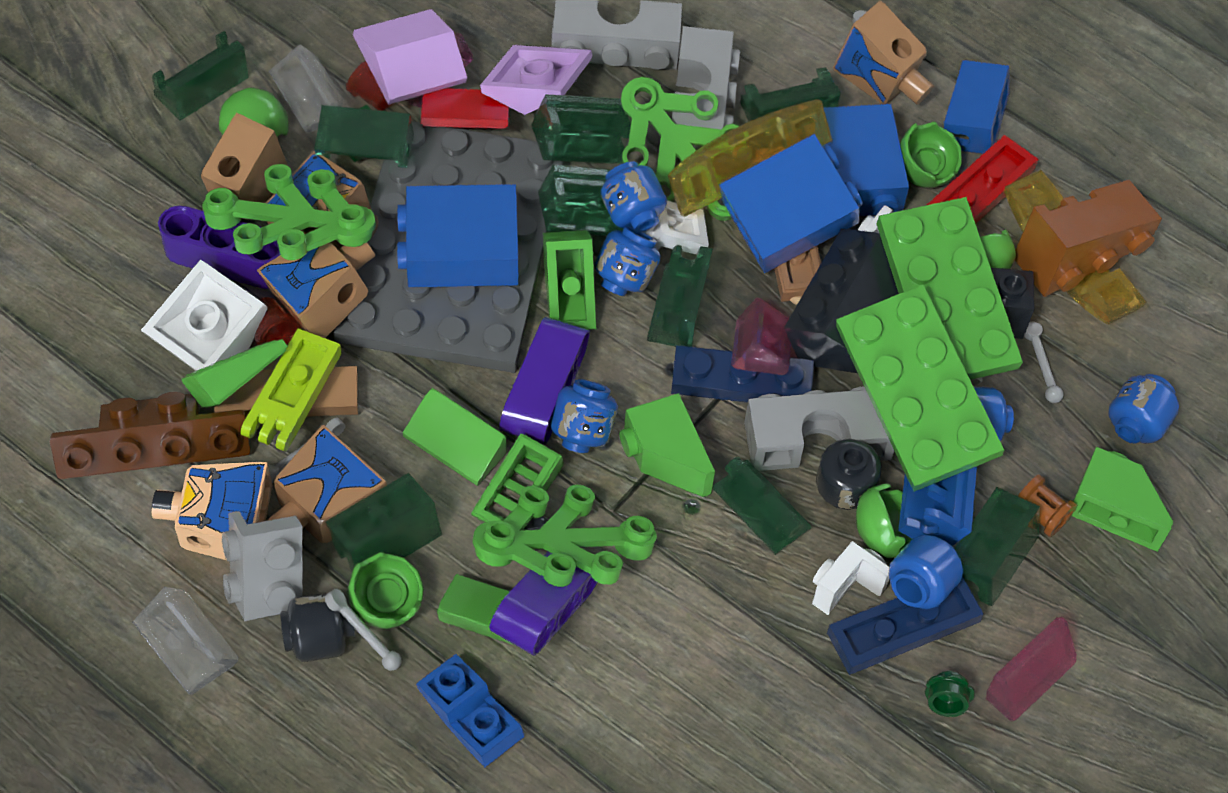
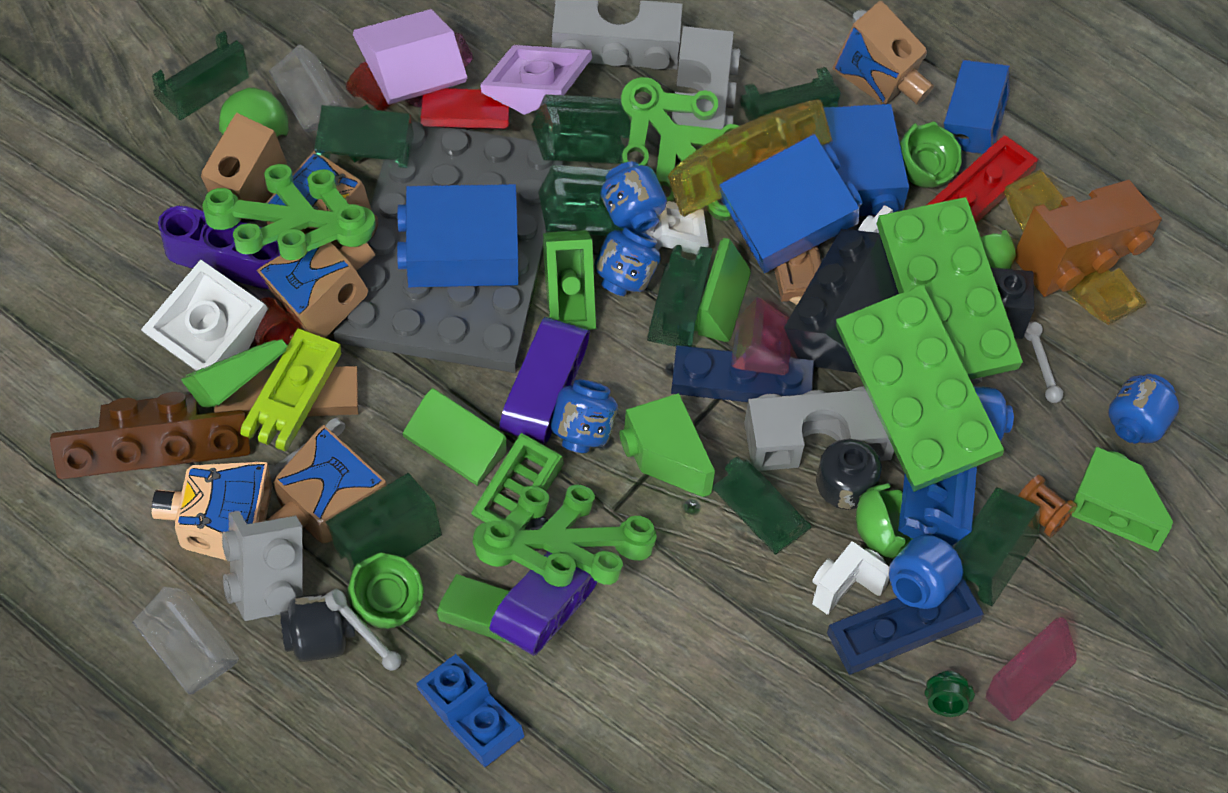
(723, 293): none -> bright green slope

